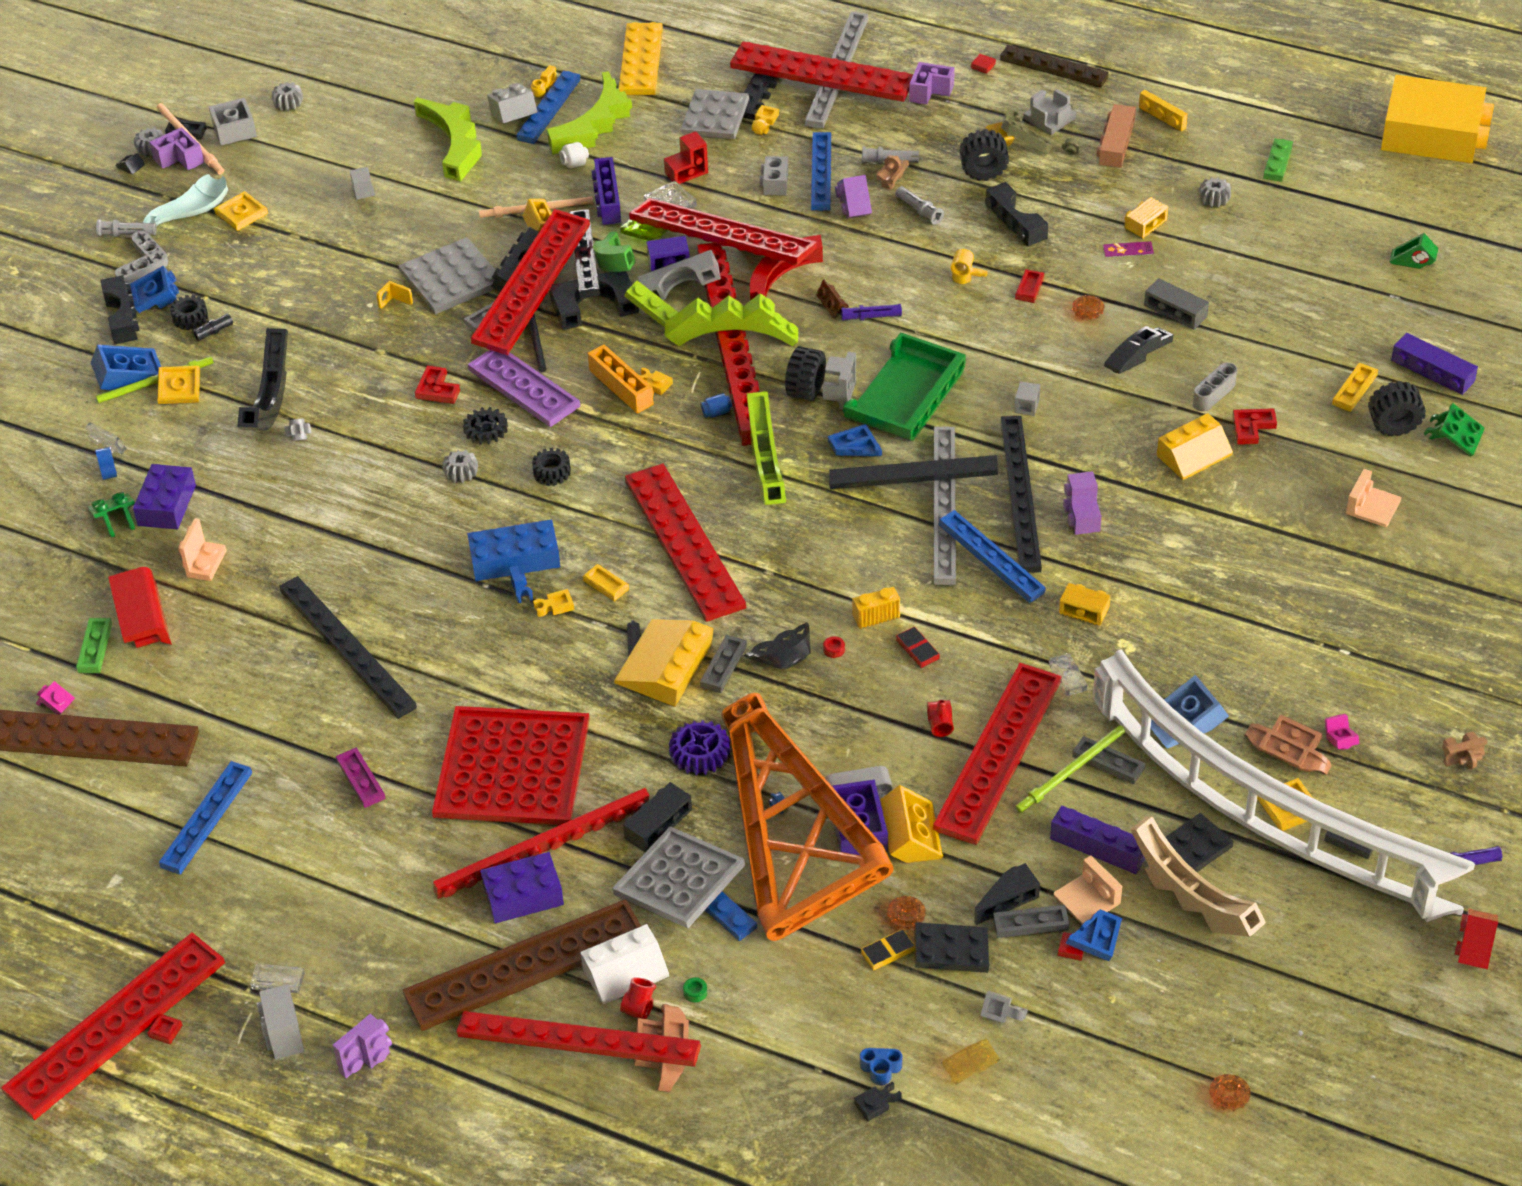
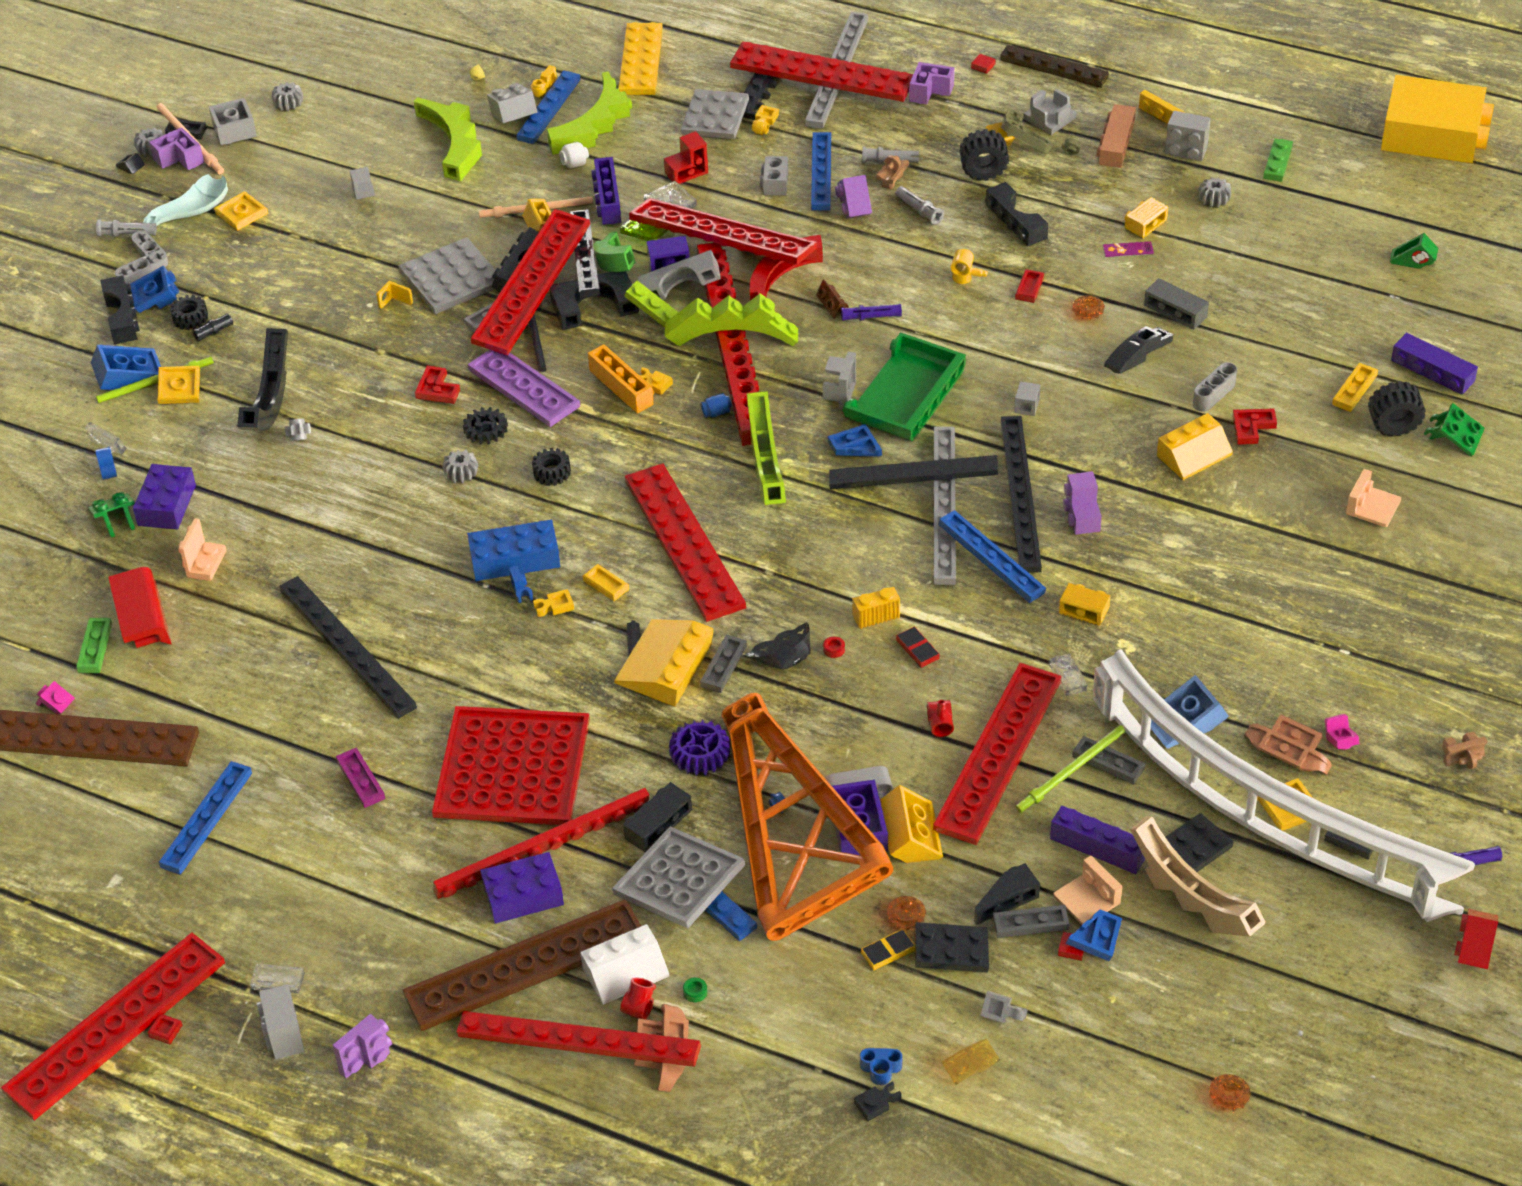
(476, 72): none -> light yellow hinge
(805, 373): black tyre -> none
(1187, 135): none -> light grey brick

